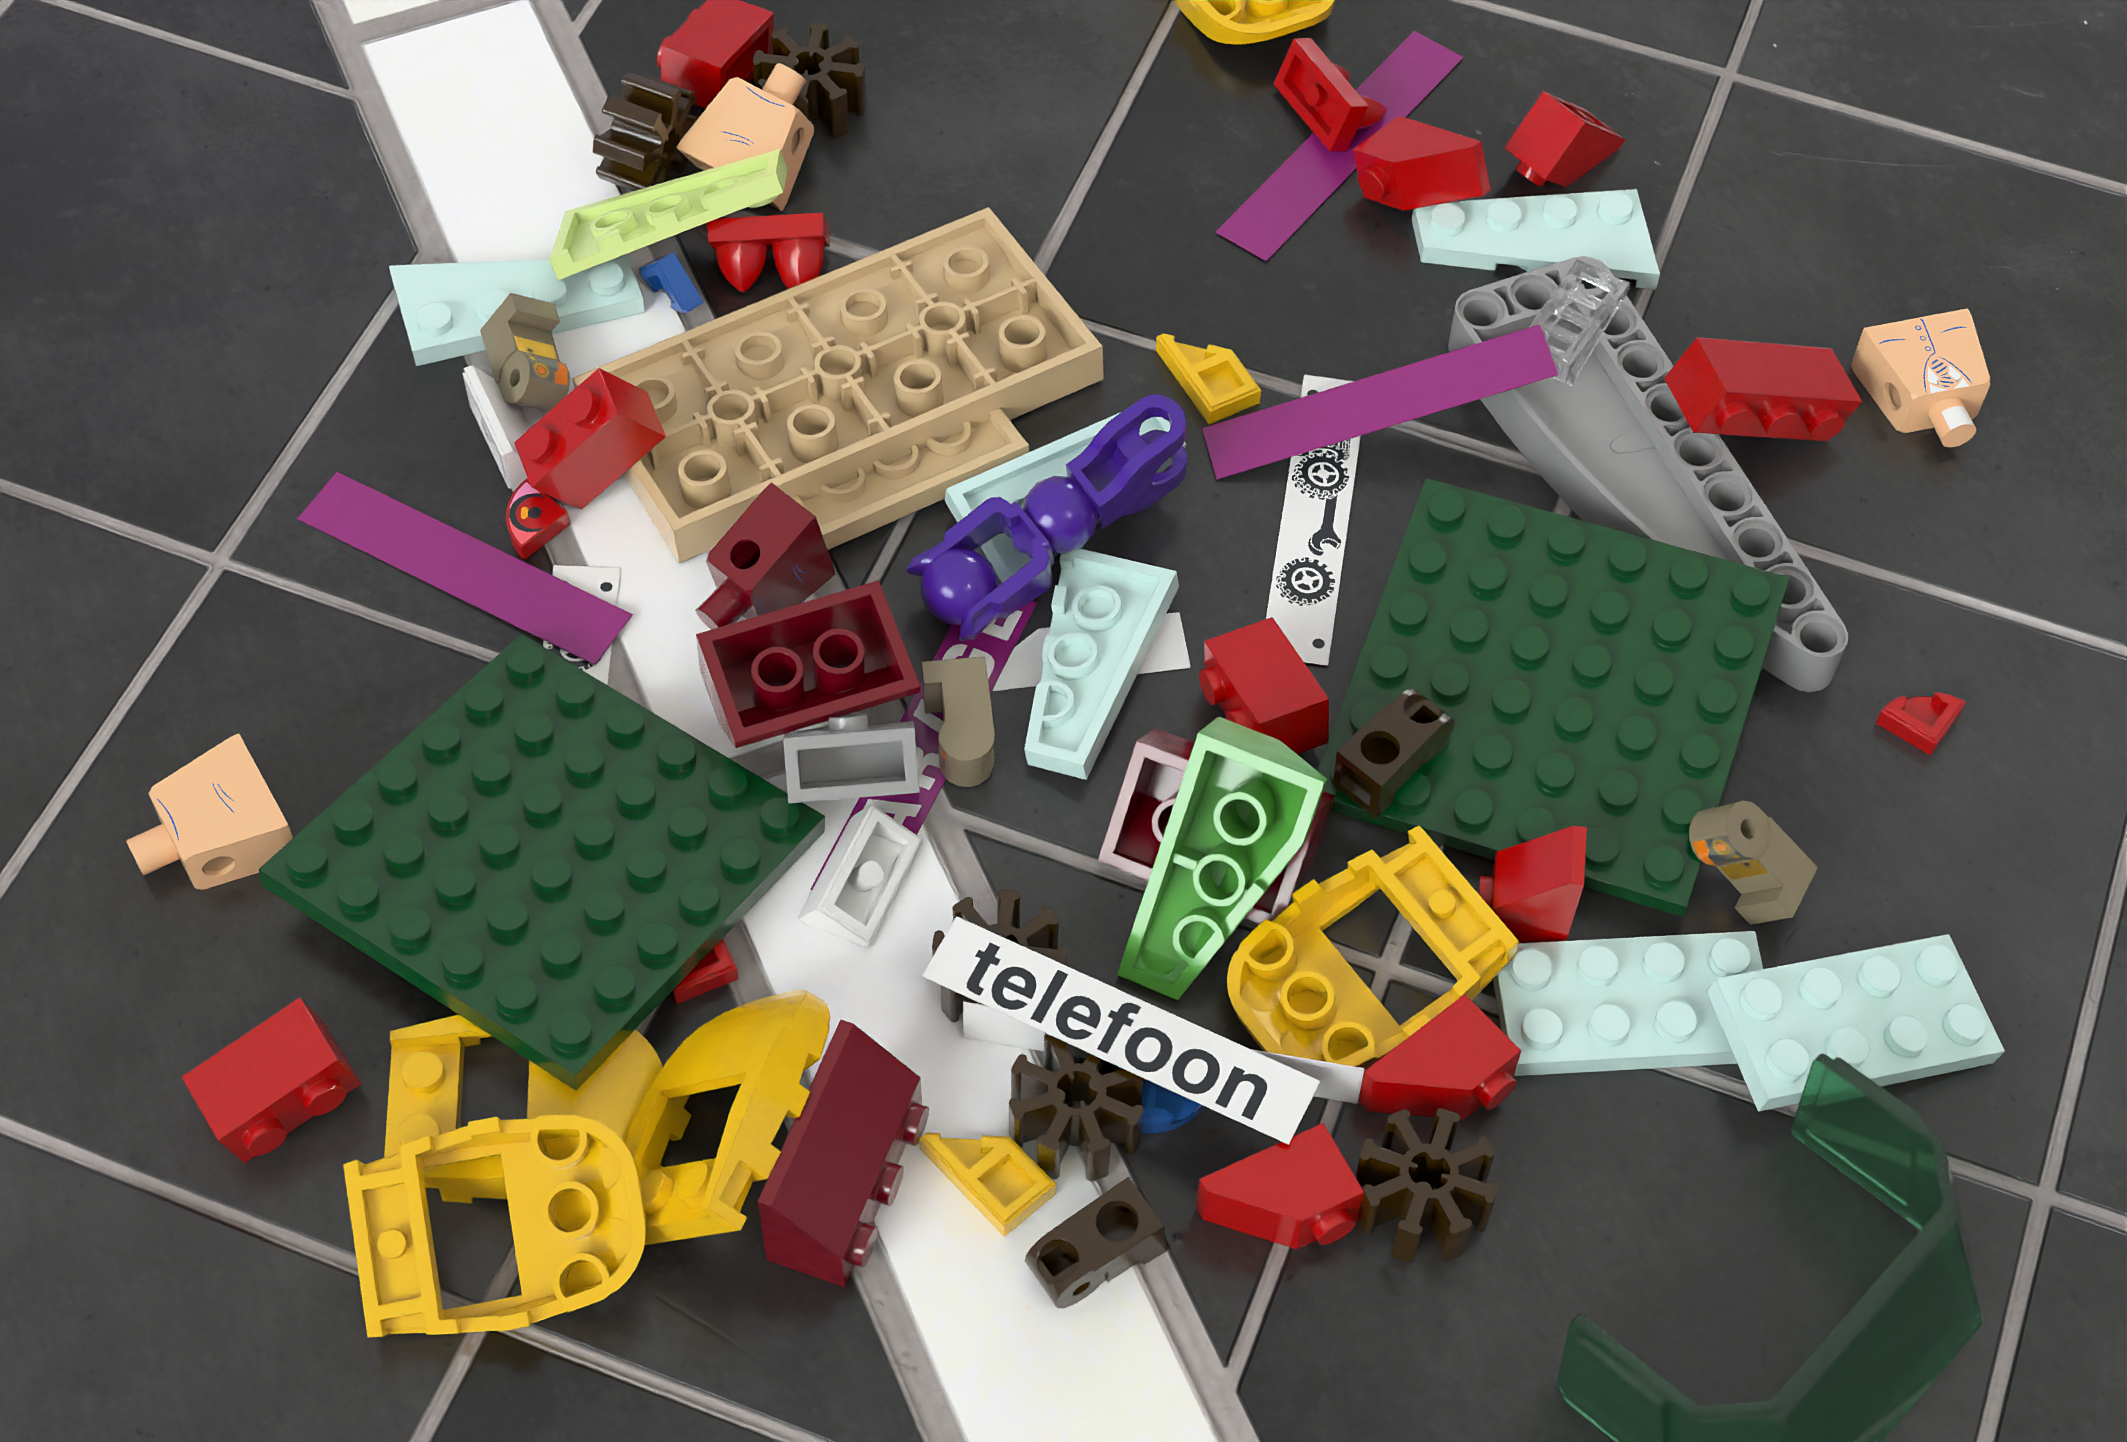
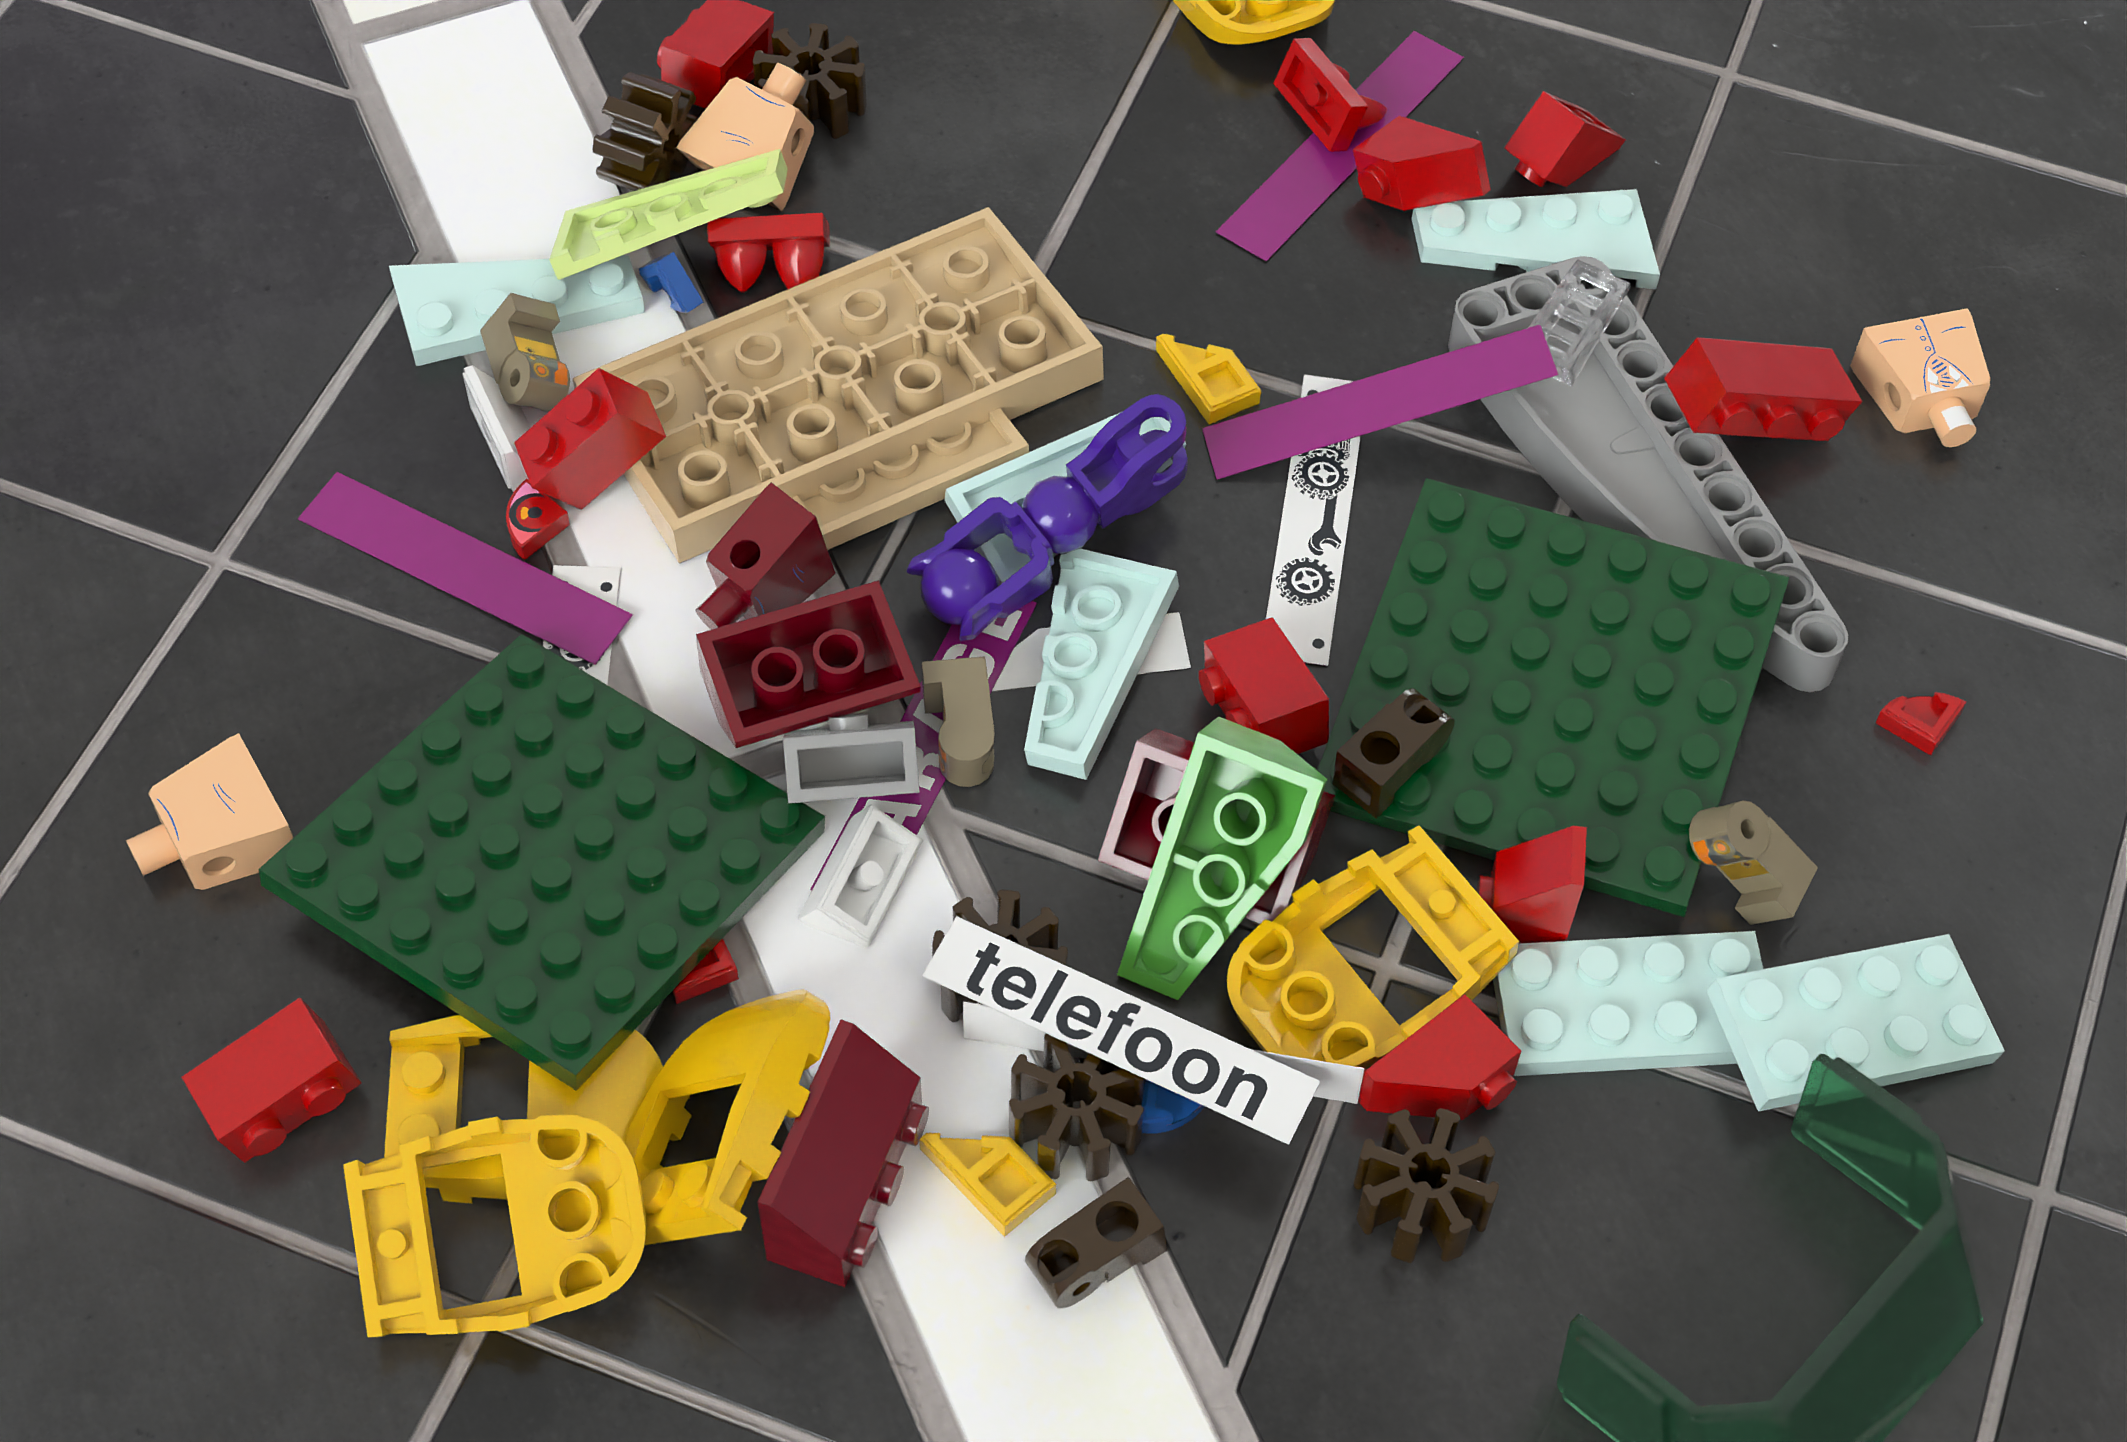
(1286, 1192): red slope -> none

